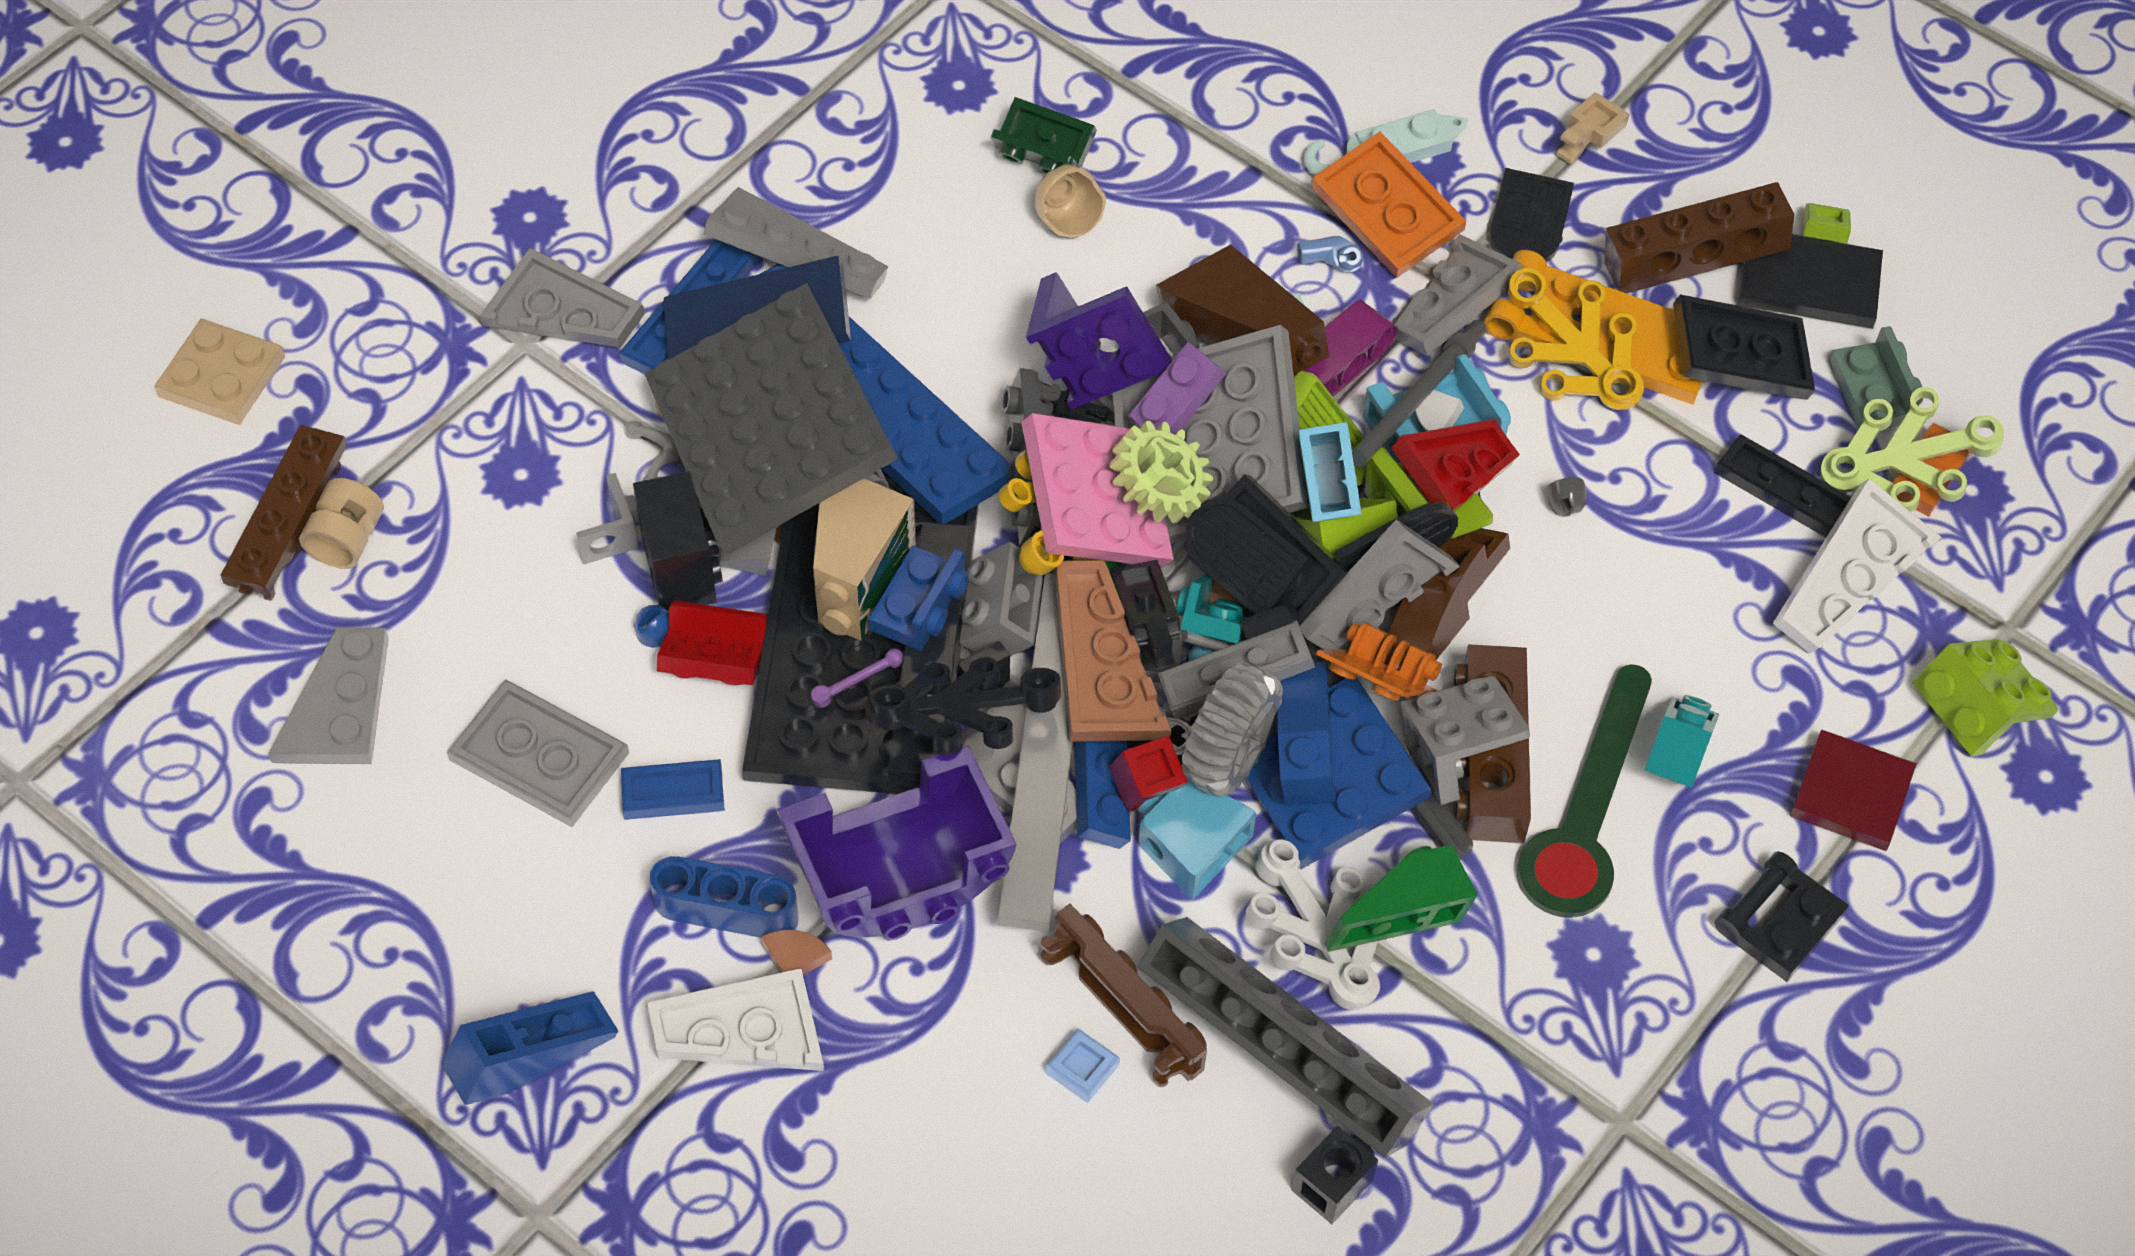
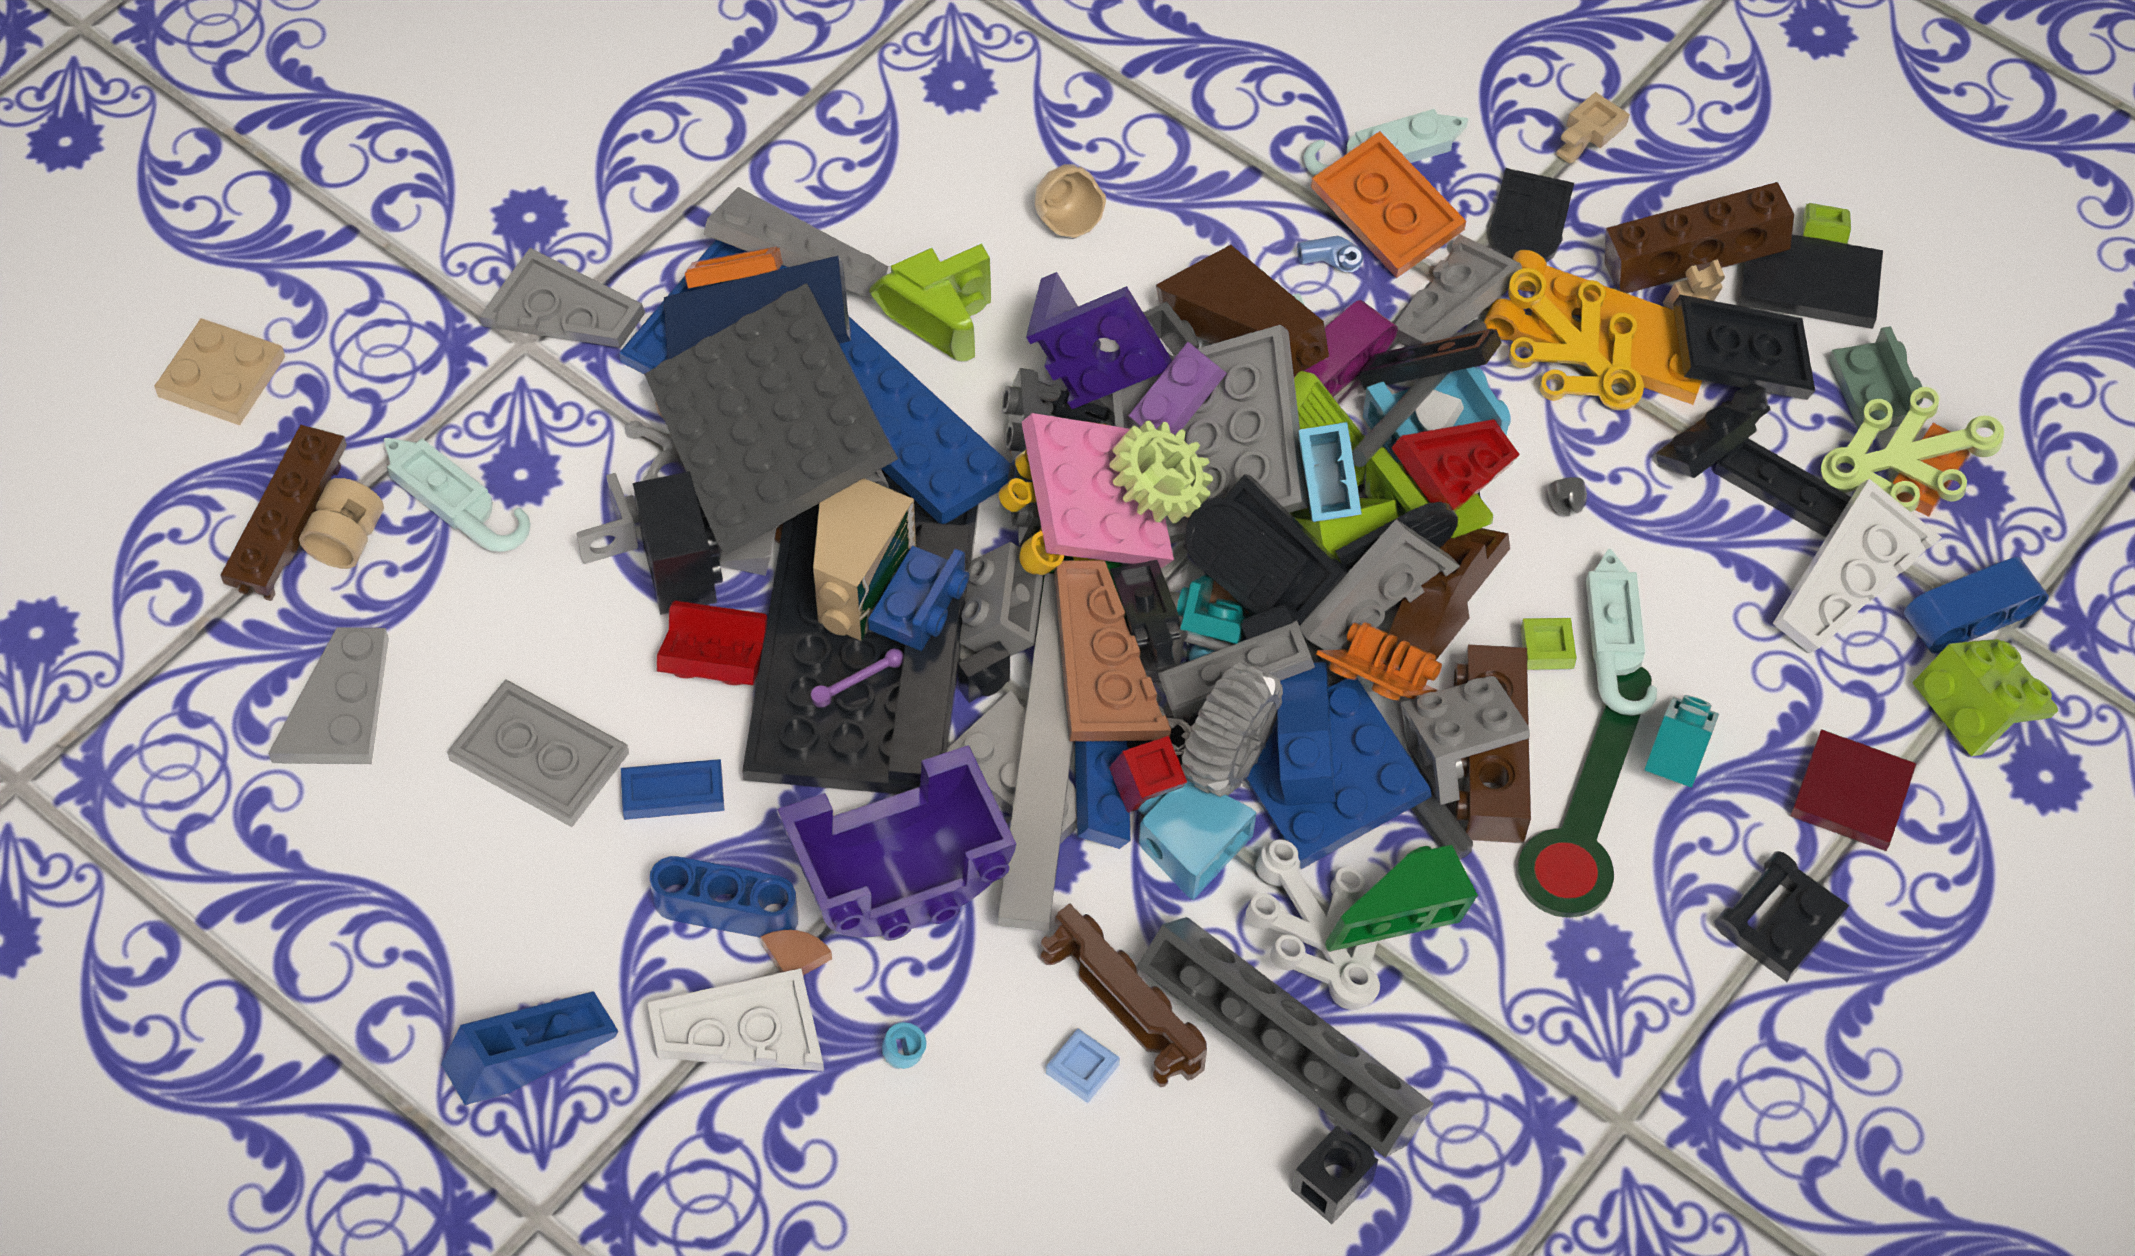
(450, 493): none -> light aqua plate
(656, 629): blue hinge -> none
(733, 267): none -> orange tile
(905, 706): black plant -> none
(913, 1045): none -> medium azure hinge
(938, 297): none -> lime piece
(1042, 136): dark green bracket -> none
(1431, 358): none -> black tile
(1548, 643): none -> lime plate
(1616, 631): none -> light aqua plate
(1699, 284): none -> tan plate
(1715, 433): none -> black hinge
(1976, 604): none -> blue beam

